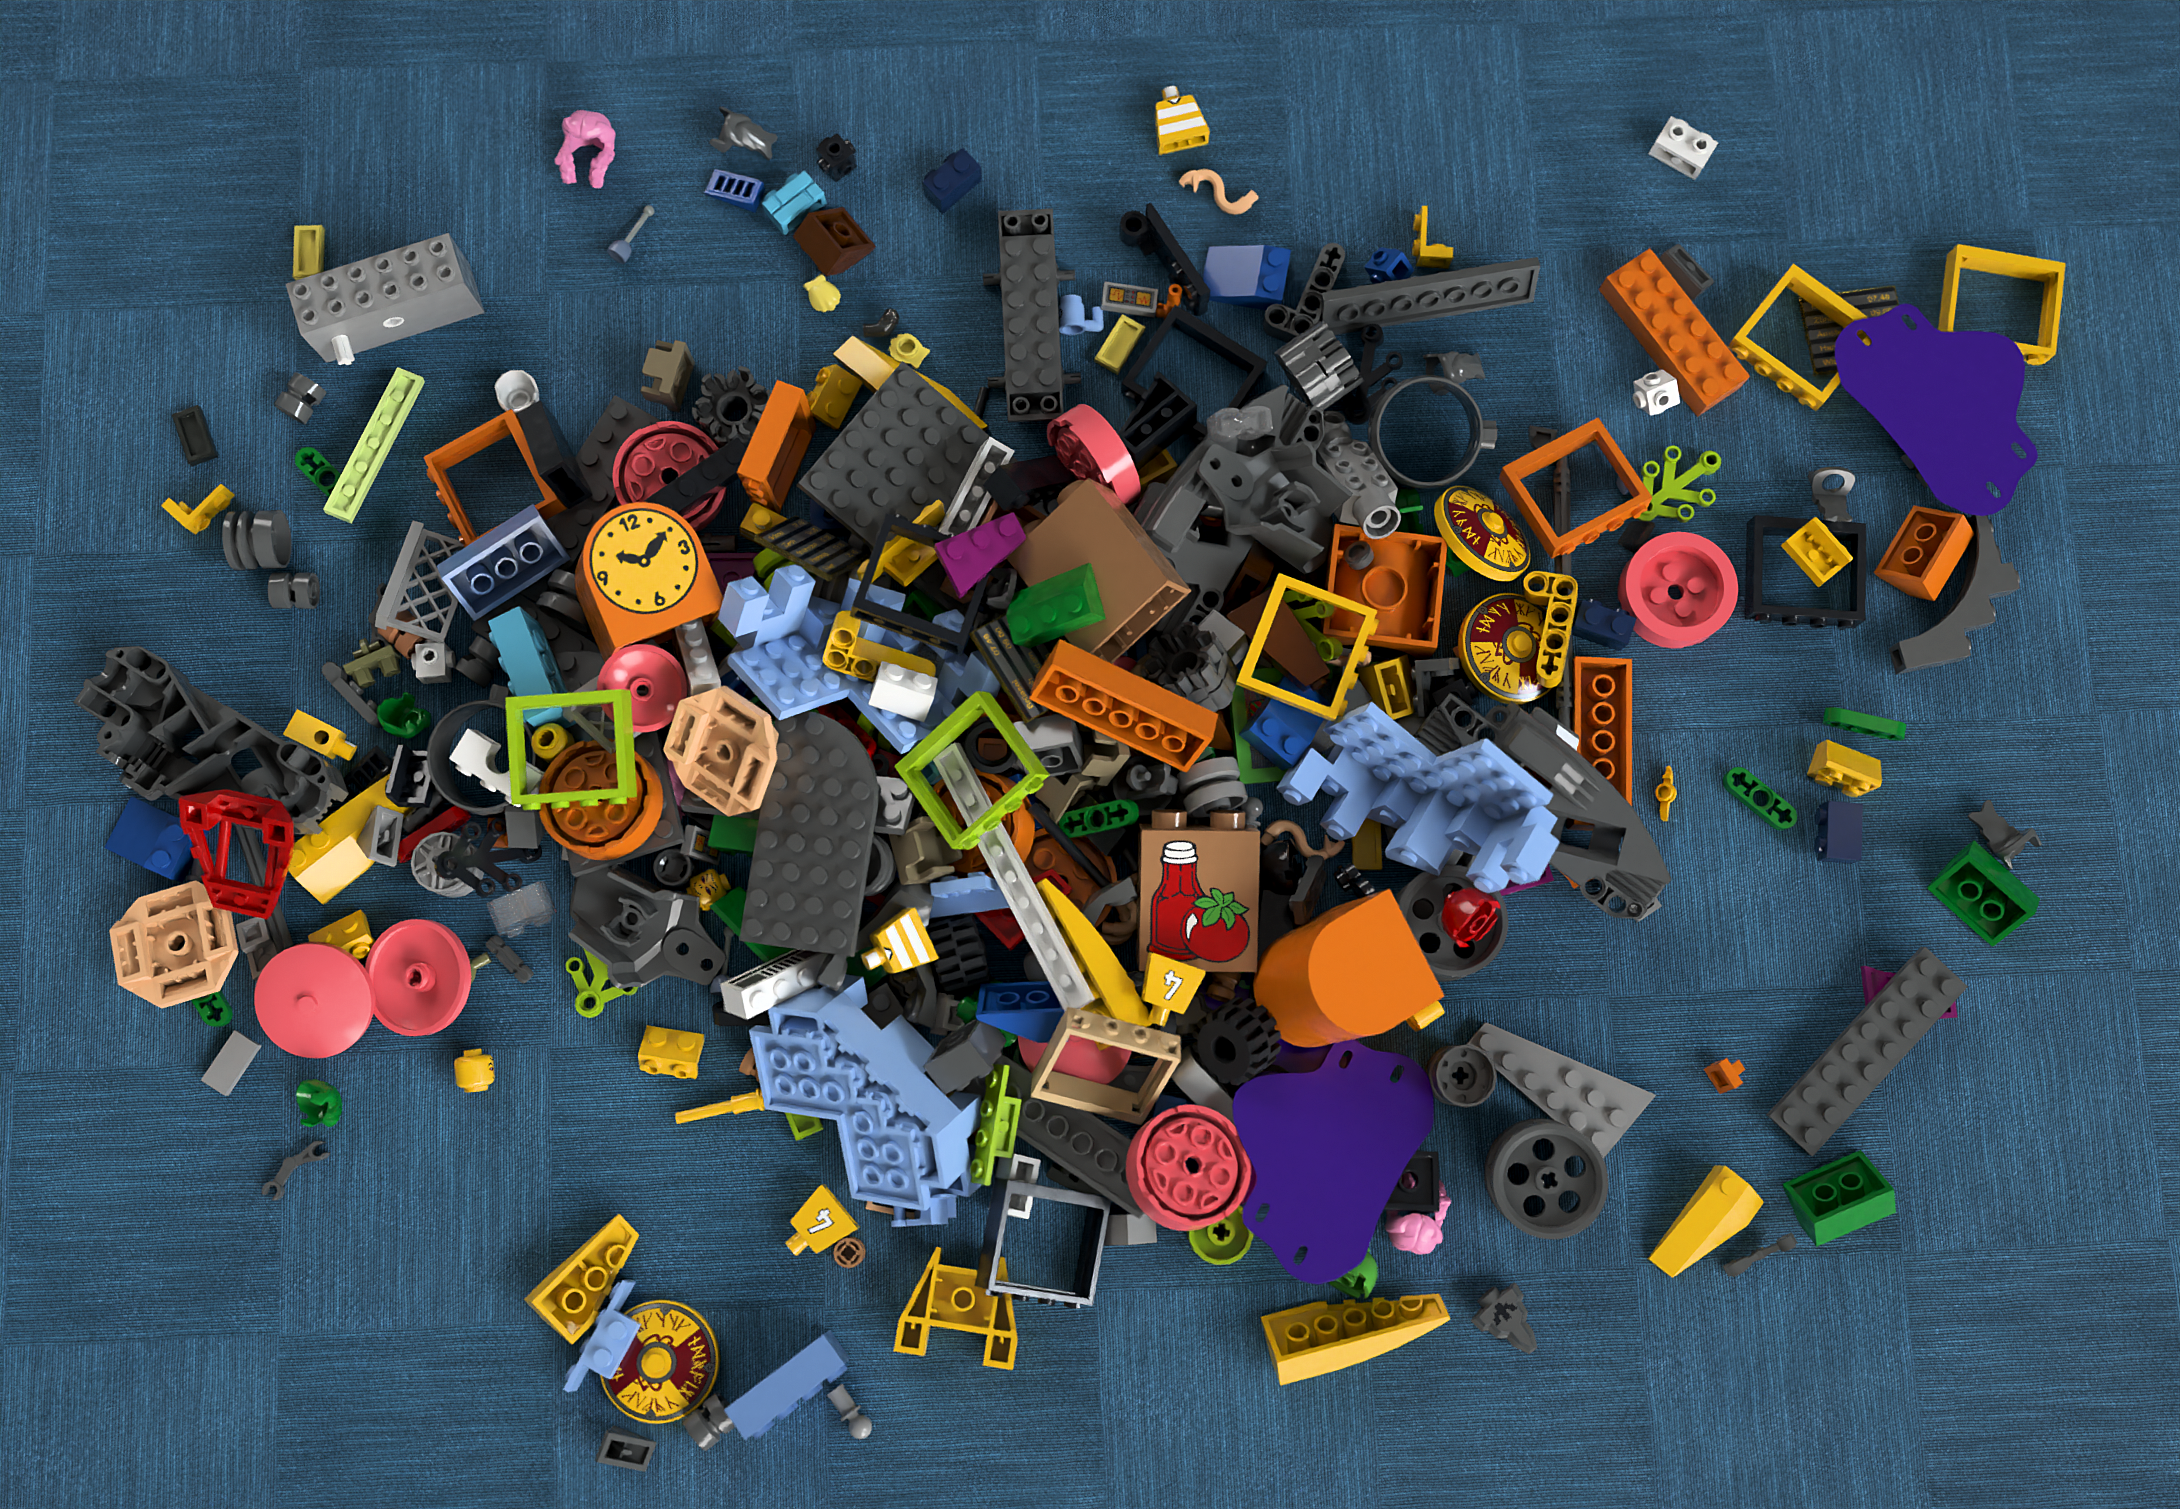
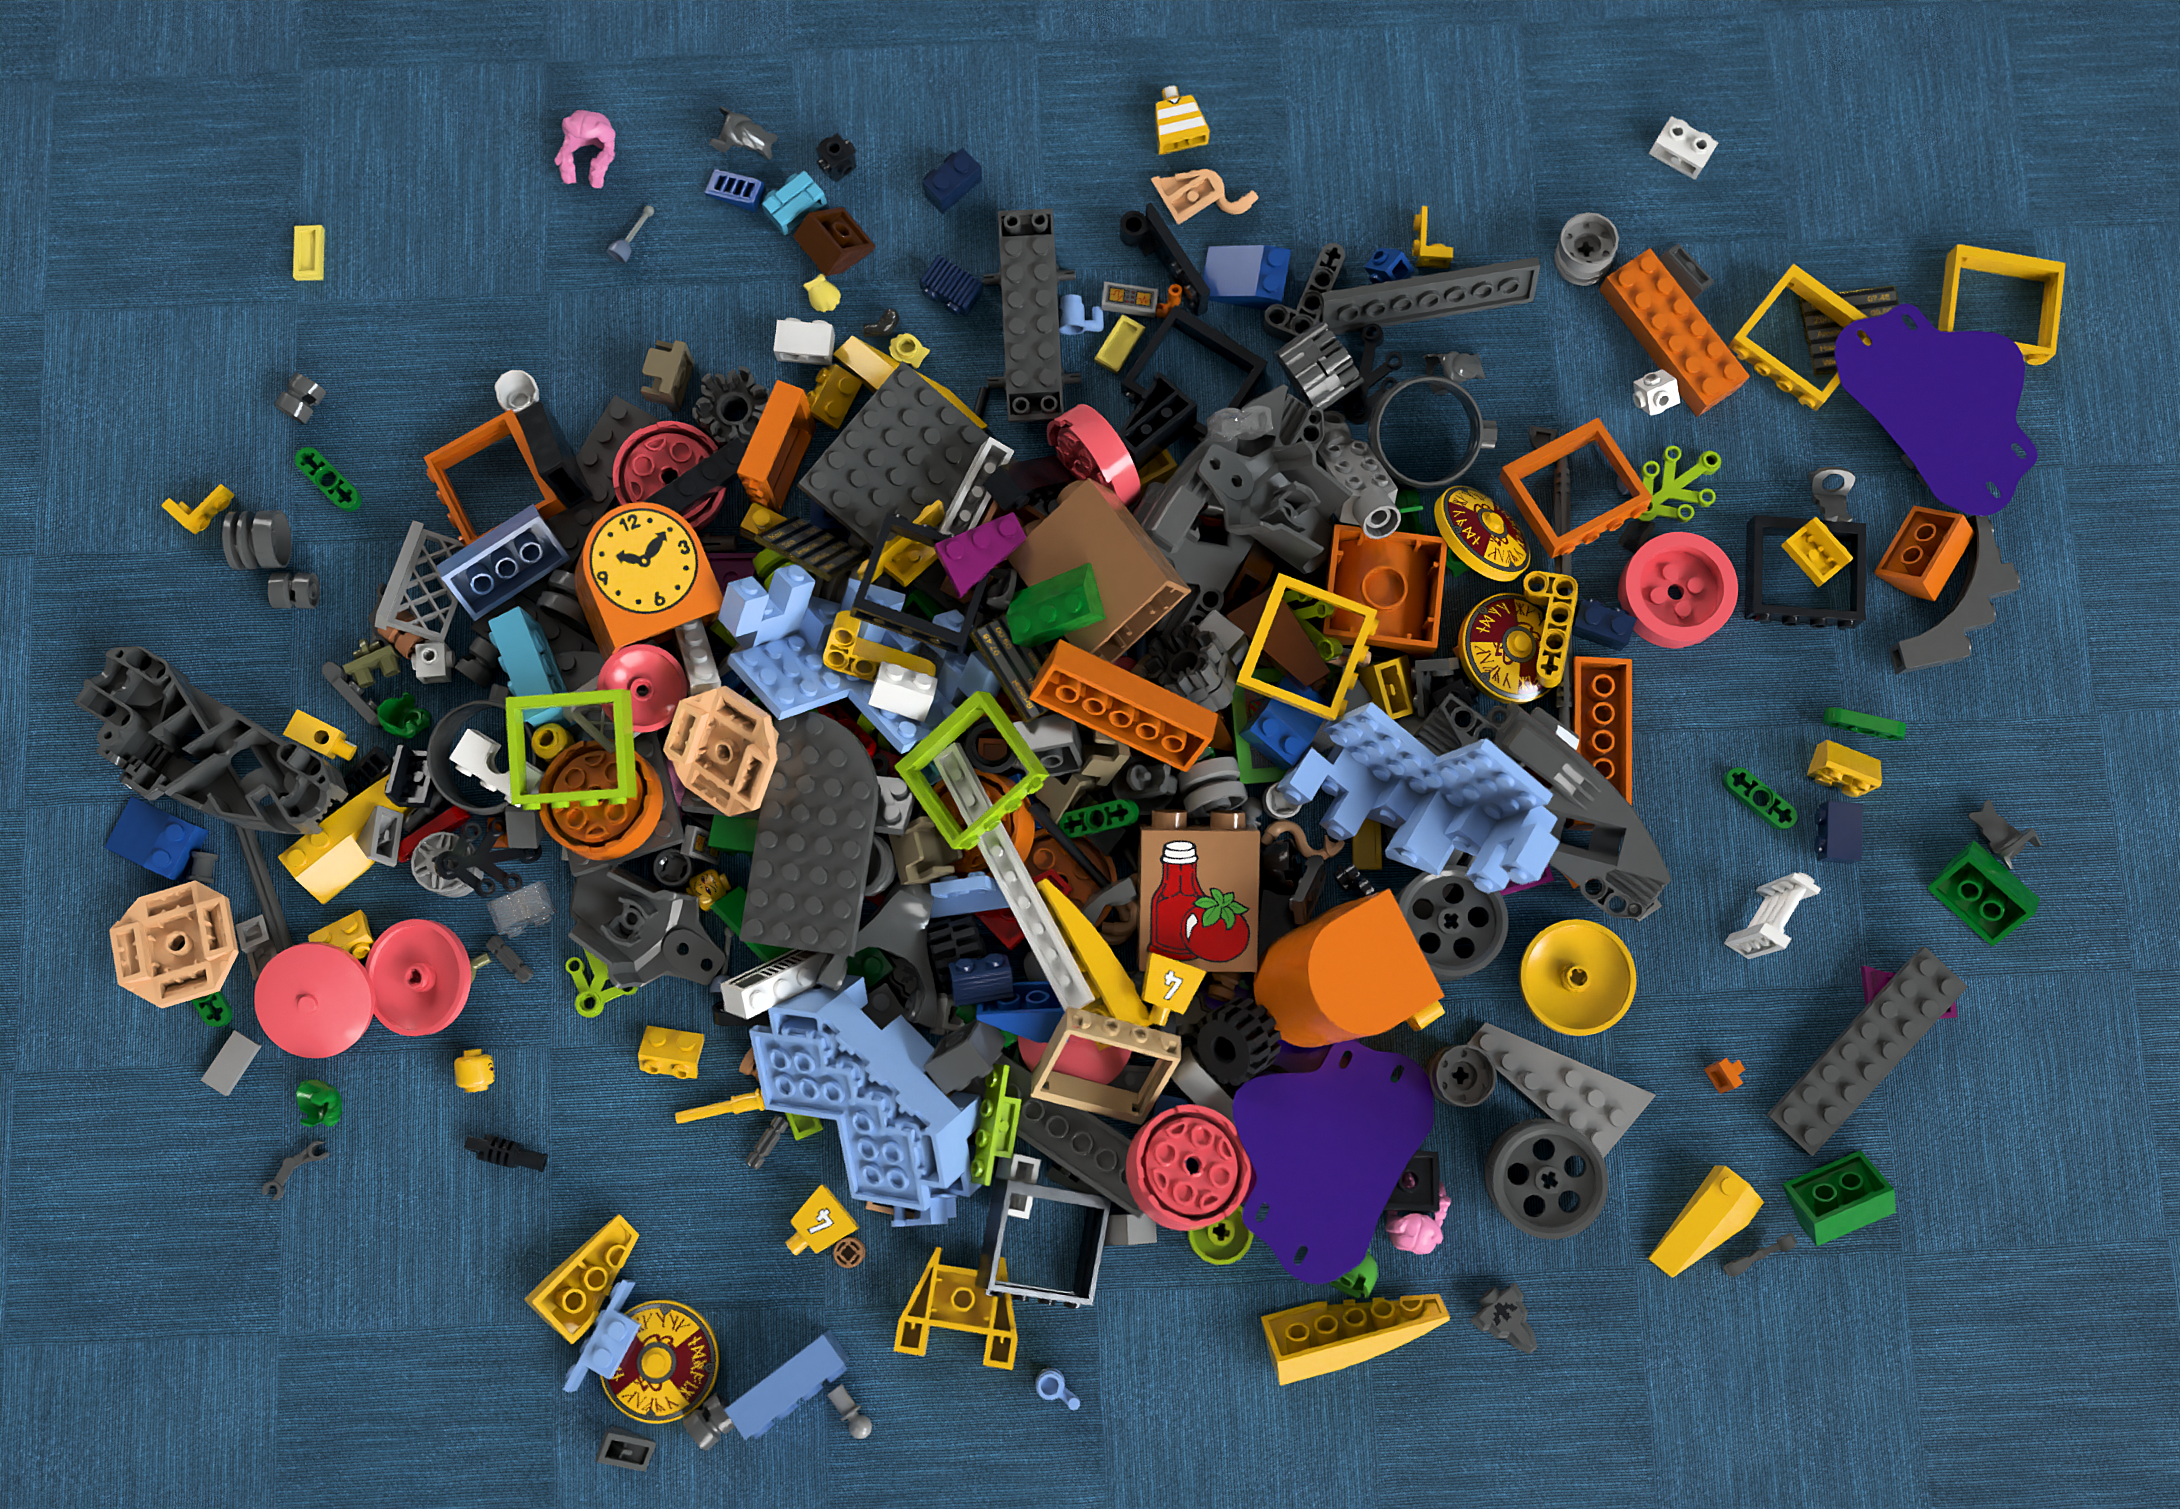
(194, 435): pearl dark grey tile -> none
(227, 806): red windscreen -> none
(374, 445): yellowish green plate -> none
(384, 298): light grey piece -> none
(505, 1153): none -> black hinge
(767, 1142): none -> dark grey axle
(804, 341): none -> white brick
(900, 944): yellow torso -> none
(951, 286): none -> dark blue brick
(981, 980): none -> dark blue brick
(1051, 1385): none -> light blue piece
(1188, 193): none -> light nougat wing
(1276, 805): none -> white wheel
(1358, 555): dark grey tile -> none
(1468, 915): red cylinder -> none
(1577, 977): none -> yellow dish
(1586, 248): none -> light grey wheel
(1666, 793): yellow piece -> none
(1766, 930): none -> white fence

